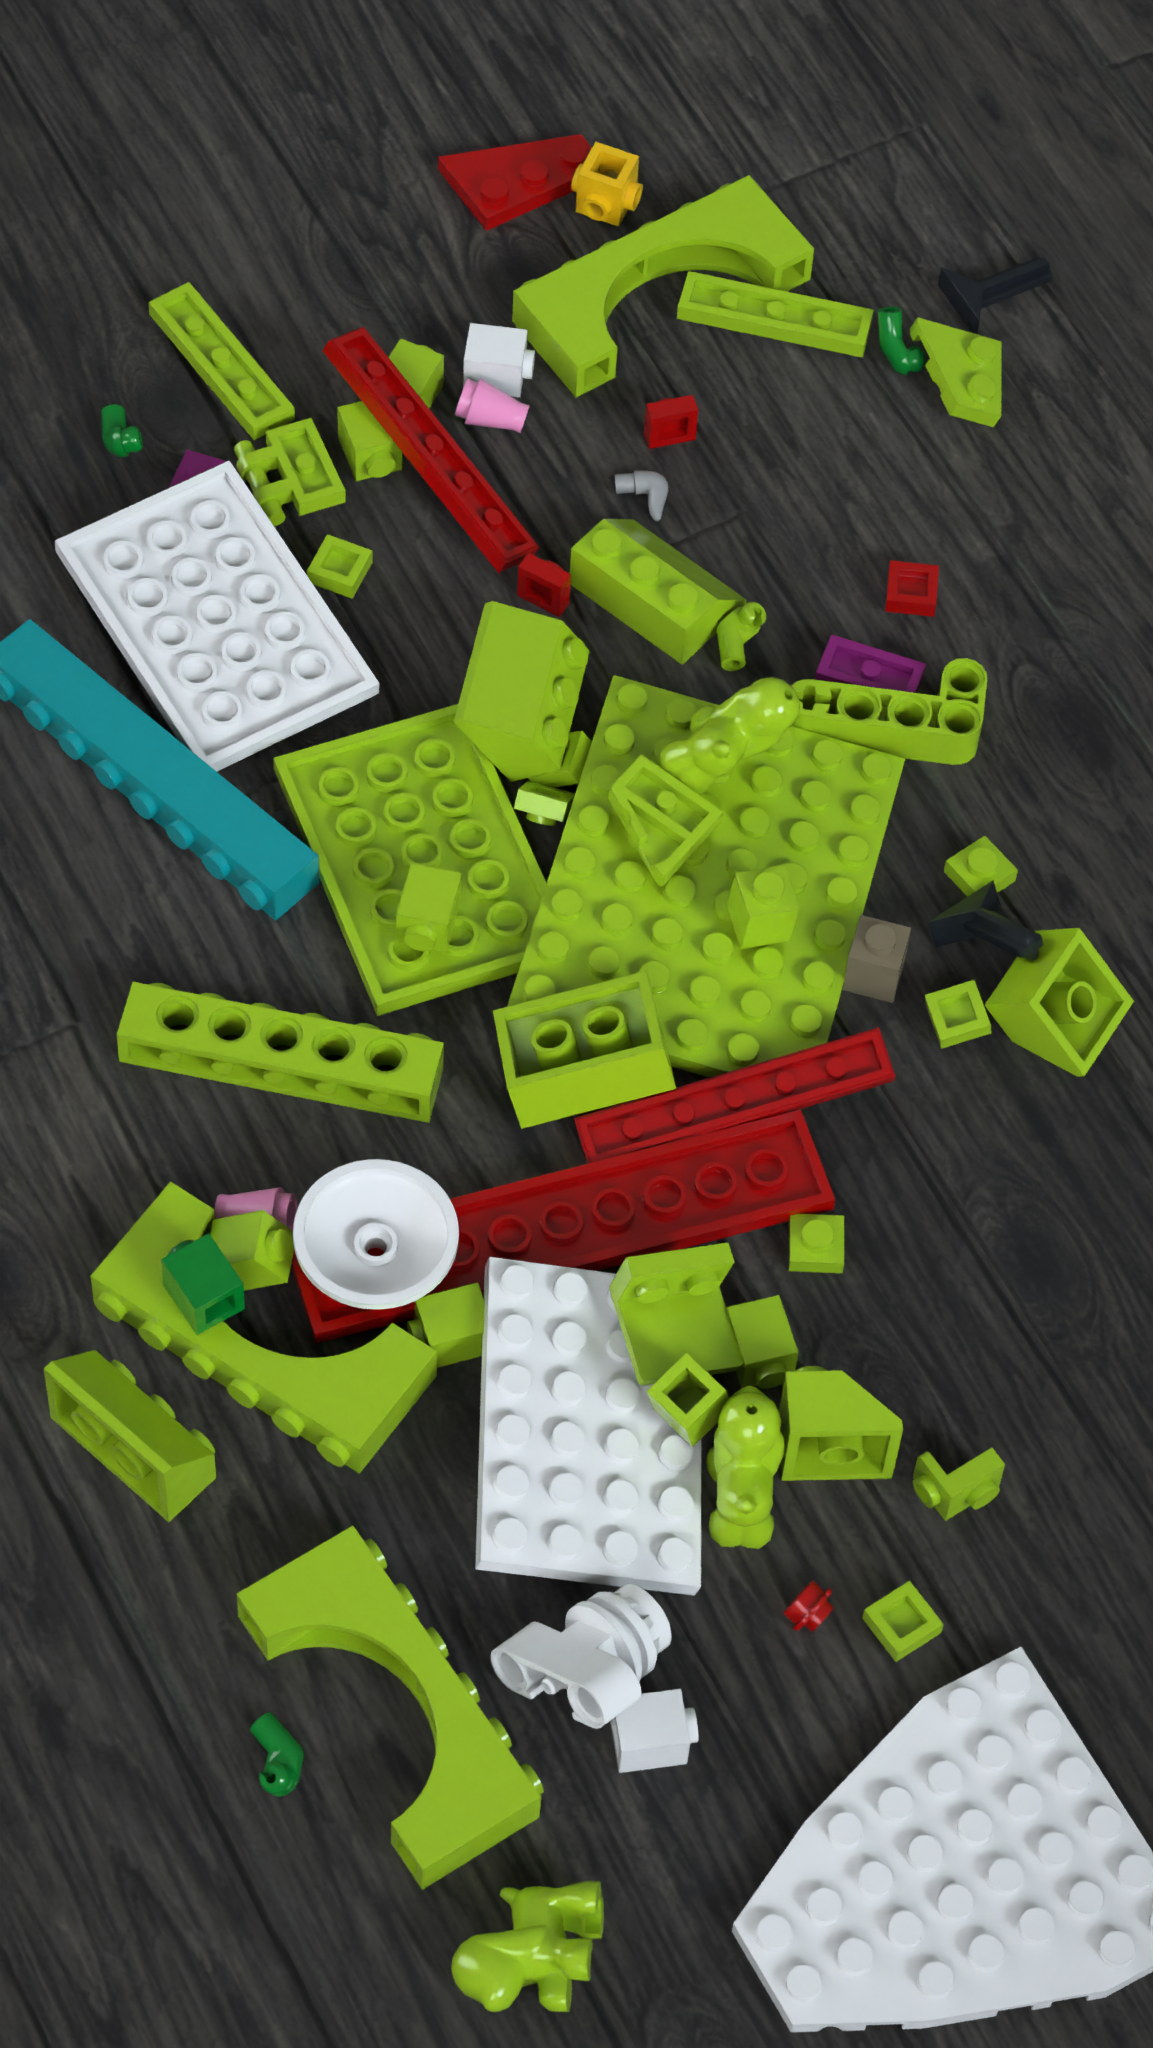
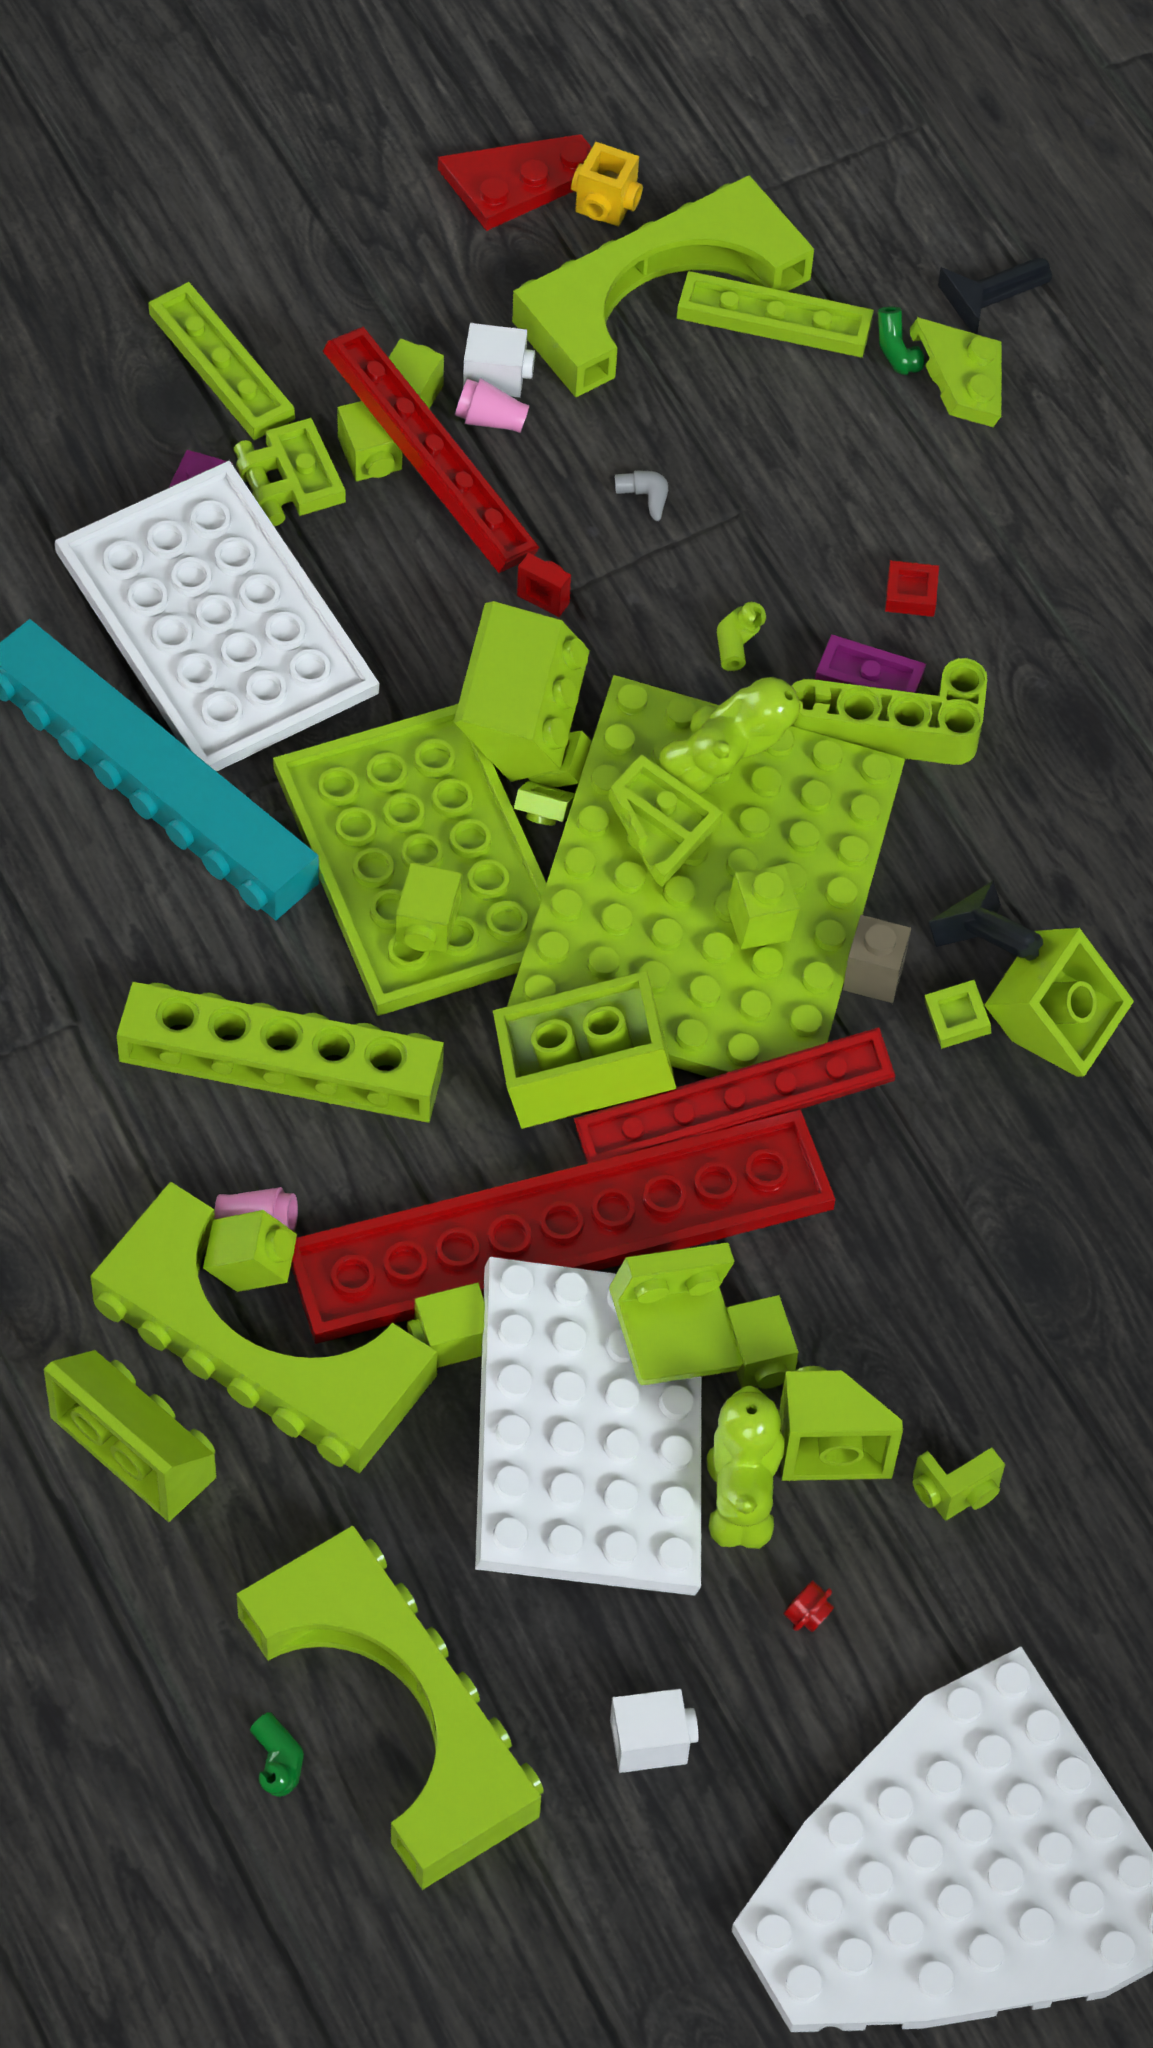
(116, 436): green arm -> none
(202, 1283): green brick -> none
(340, 566): lime plate -> none
(369, 1208): white dish -> none
(499, 1964): lime animal -> none
(598, 1656): white beam -> none
(651, 586): lime slope -> none
(670, 421): red plate -> none
(688, 1399): lime brick -> none
(816, 1243): lime plate -> none
(902, 1621): lime plate -> none
(979, 866): lime plate -> none

